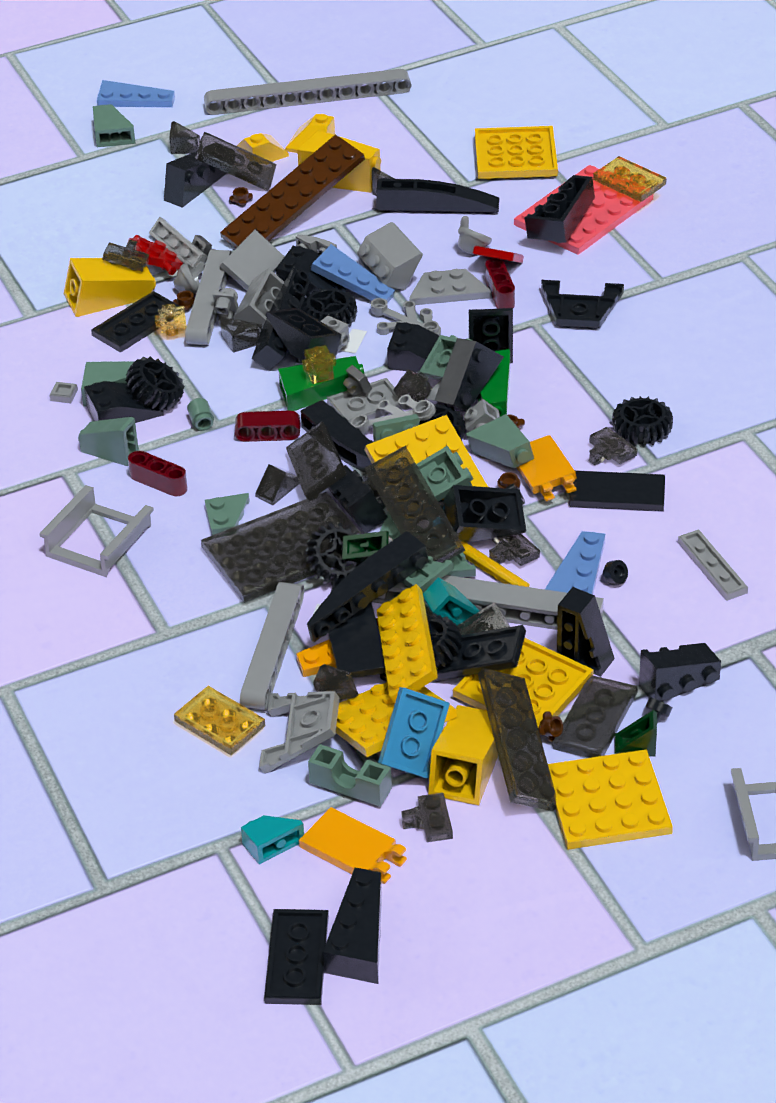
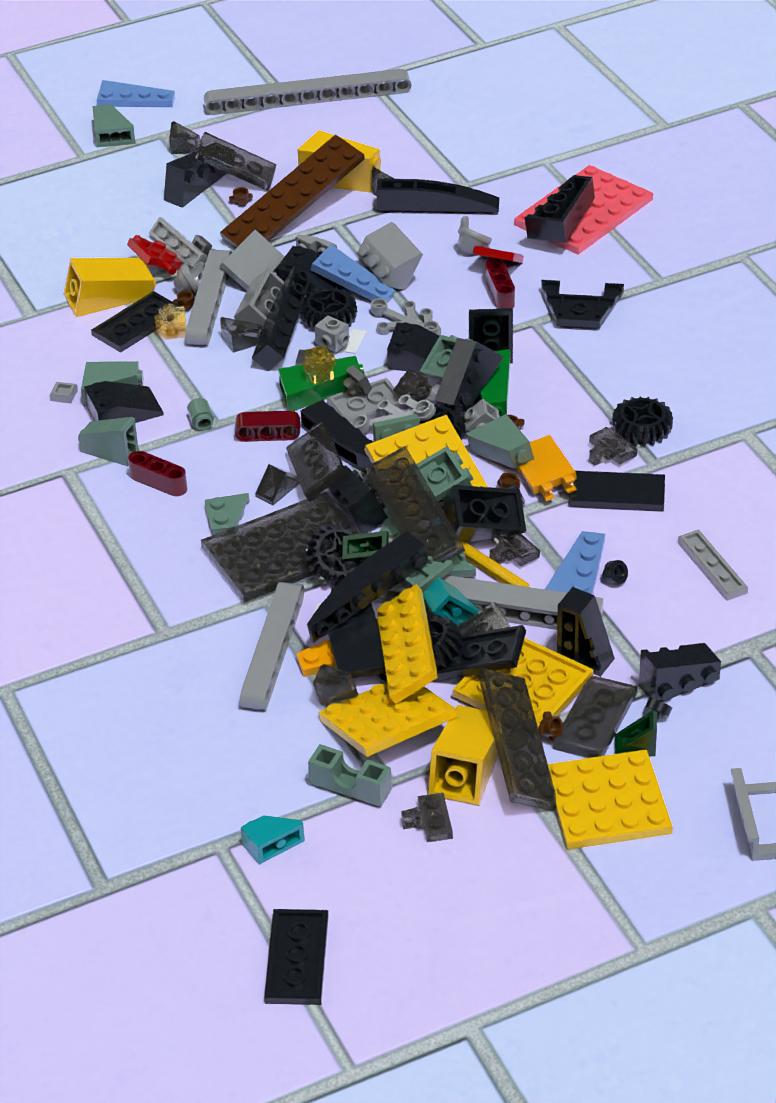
(74, 515): light grey piece -> none
(126, 256): clear smoke hinge -> none
(154, 383): black gear -> none
(219, 720): clear yellow plate -> none
(225, 303): light grey hips -> none
(264, 146): yellow slope -> none
(302, 332): black slope -> none
(309, 128): yellow slope -> none
(309, 724): light grey wing -> none
(352, 844): light orange tile -> none
(356, 932): black wedge -> none
(413, 732): dark azure plate -> none
(448, 287): light grey wing -> none
(515, 152): yellow plate -> none
(629, 178): clear yellow plate -> none

